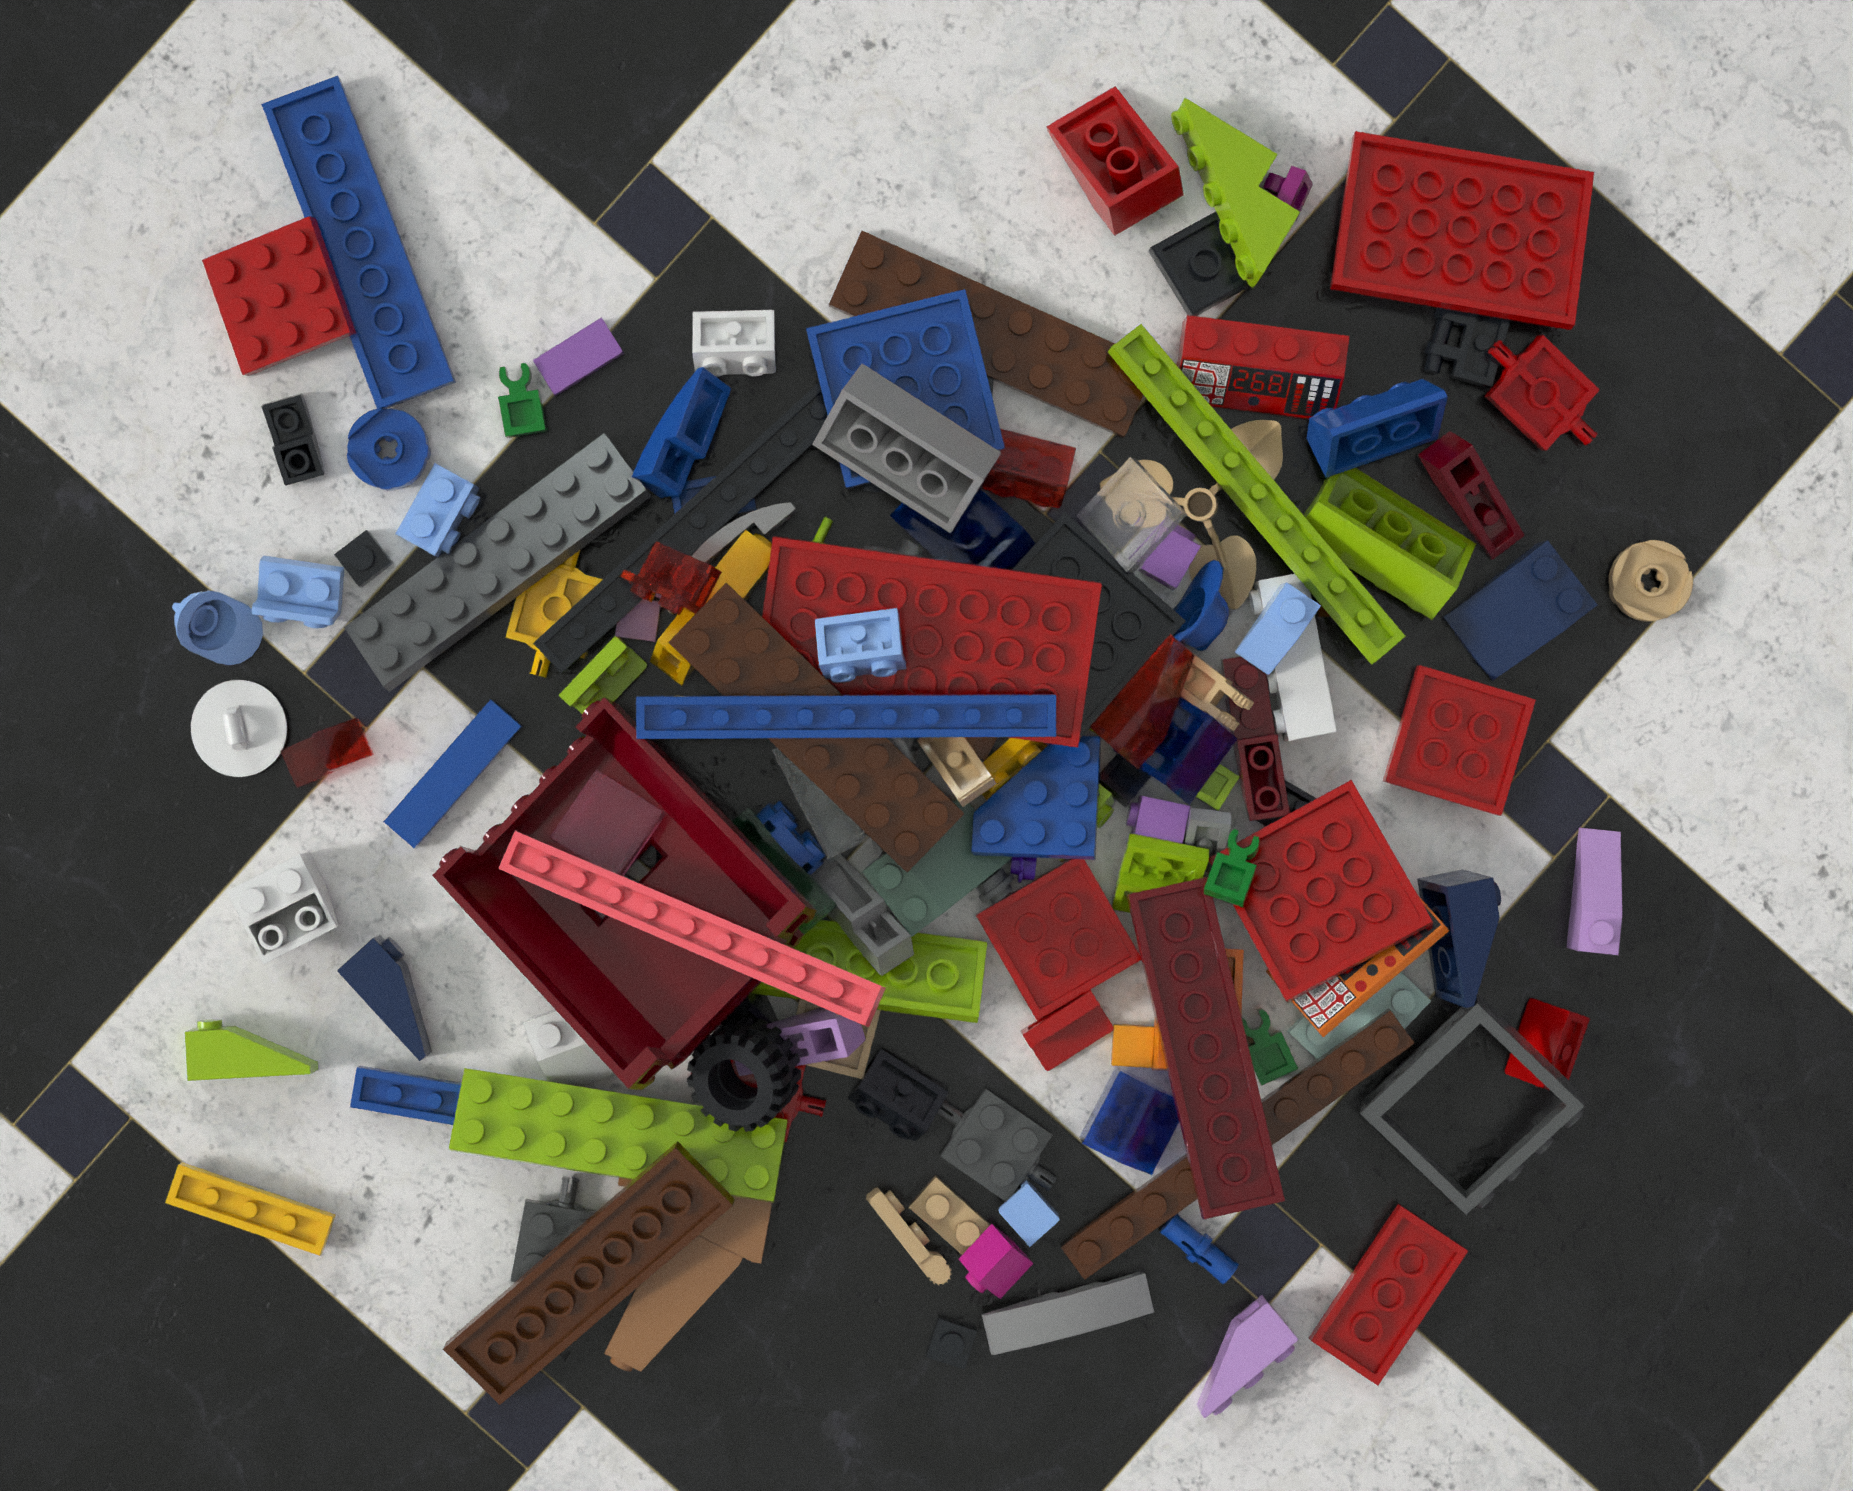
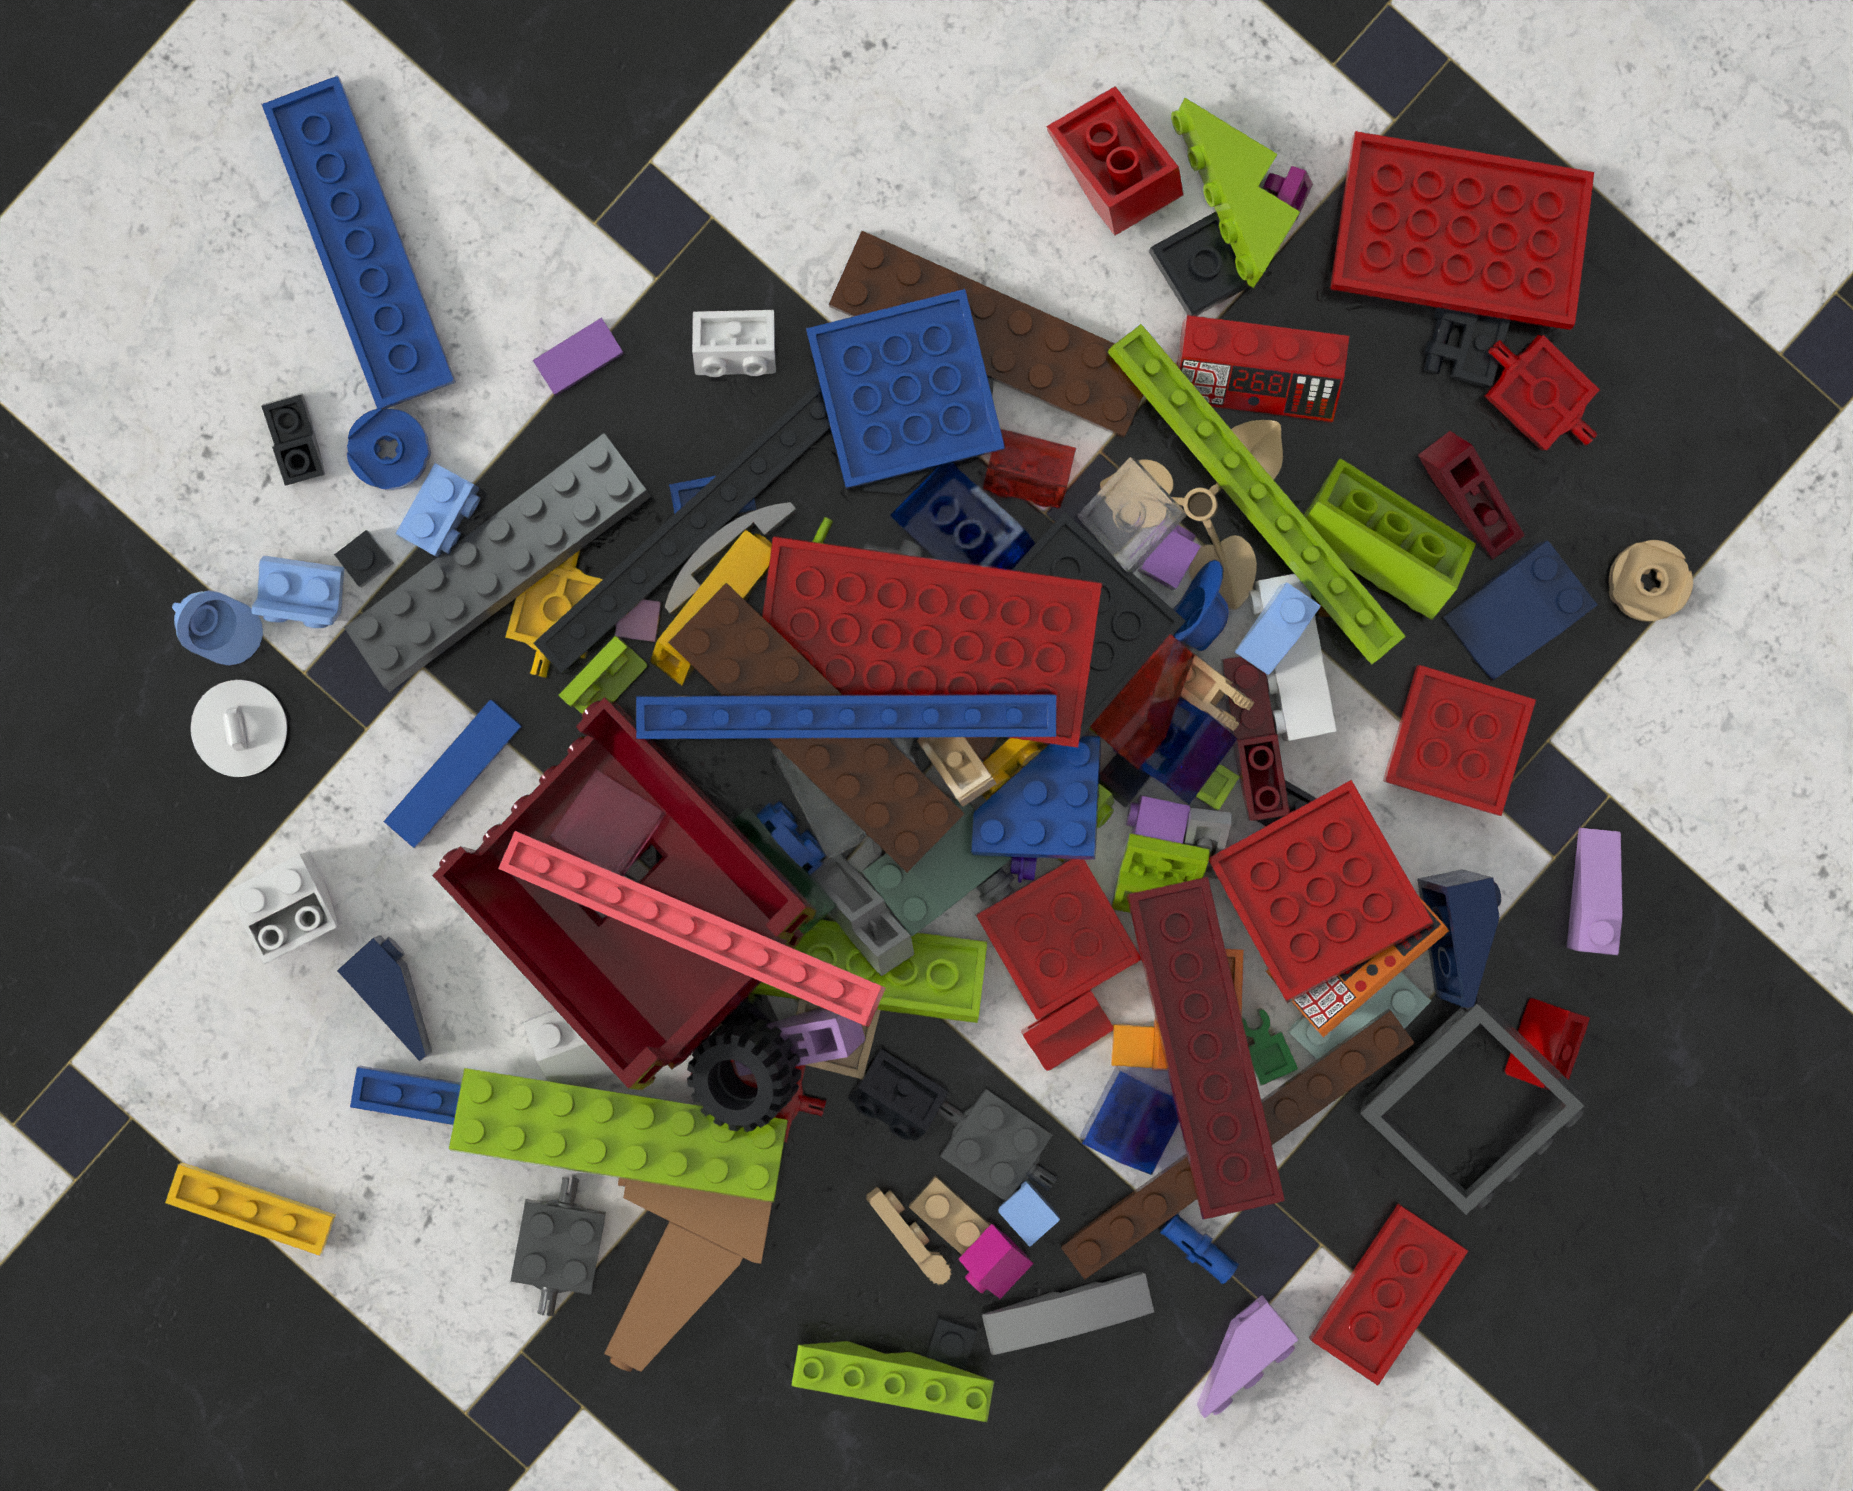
(235, 1053): lime slope -> none
(279, 296): red plate -> none
(327, 752): clear red slope -> none
(522, 409): green plate -> none
(589, 1273): reddish brown plate -> none
(674, 578): clear red bracket -> none
(682, 434): blue slope -> none
(860, 645): light blue bracket -> none
(892, 1379): none -> lime slope
(906, 447): light grey slope -> none
(1232, 874): green plate -> none
(1376, 426): blue slope -> none

